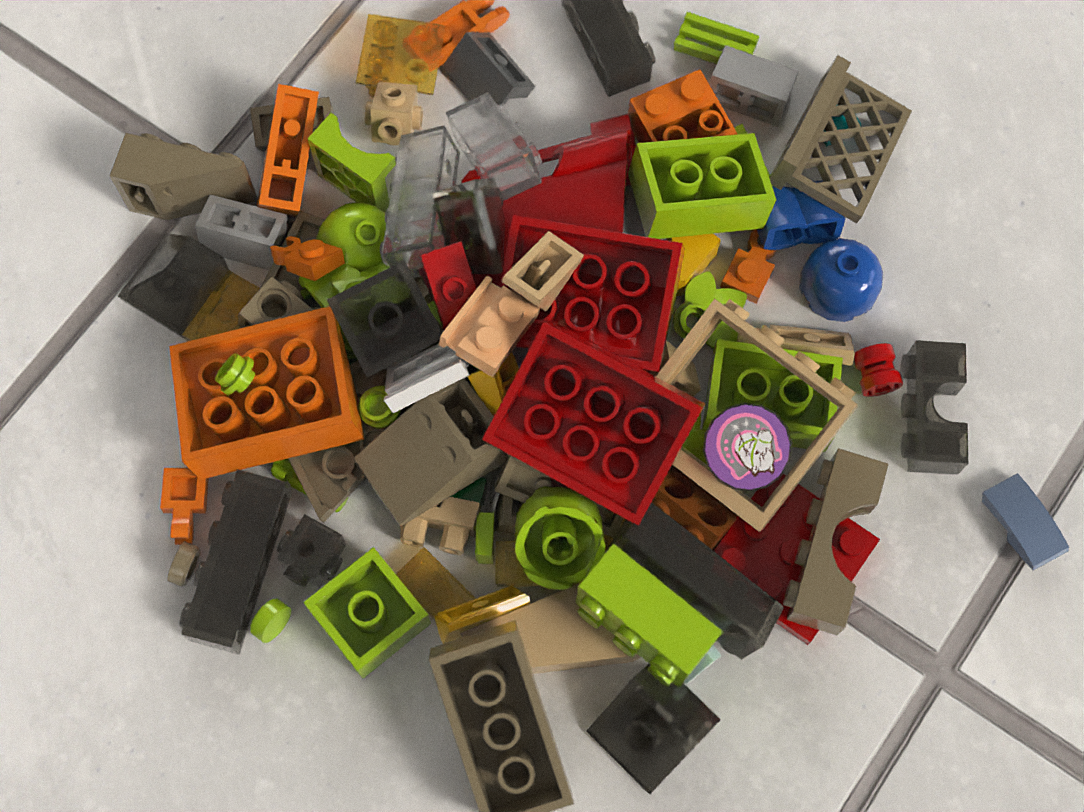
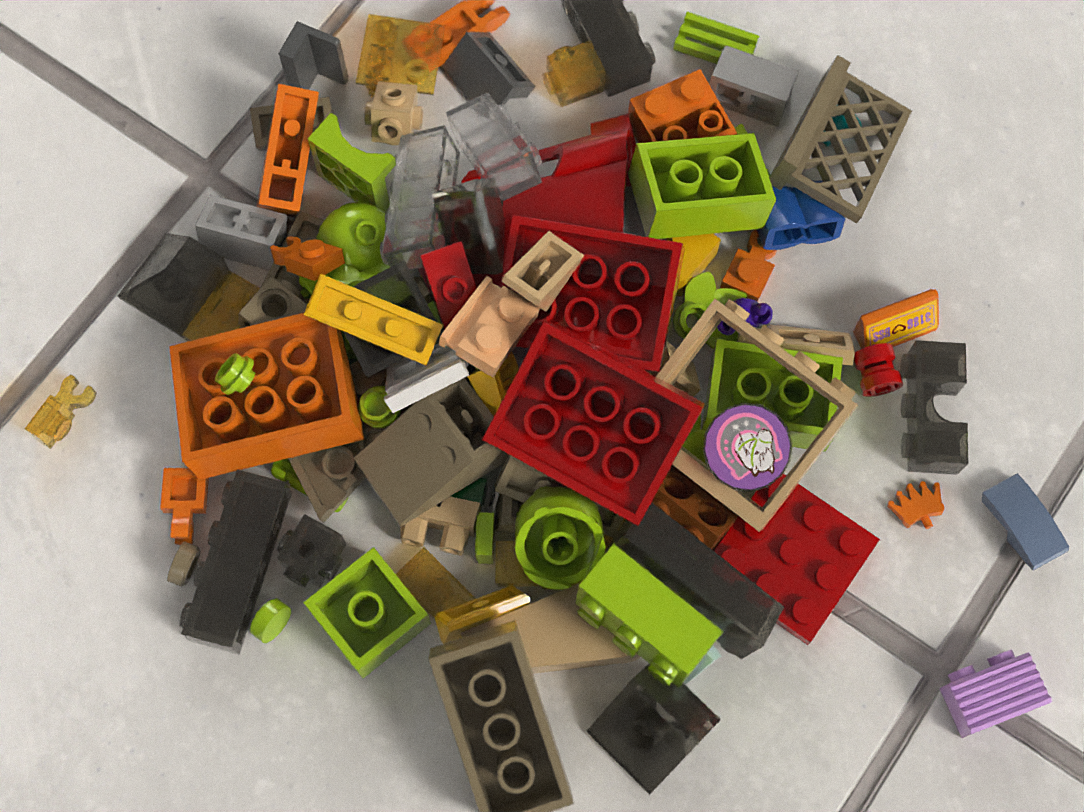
(55, 415): none -> clear yellow plate
(176, 179): dark tan slope -> none
(309, 54): none -> dark grey panel
(373, 319): none -> yellow tile
(574, 73): none -> clear yellow brick
(759, 314): none -> dark purple arm
(822, 592): dark tan arch -> none
(841, 279): blue cylinder -> none
(899, 321): none -> slope
(918, 505): none -> orange piece
(994, 694): none -> lavender brick

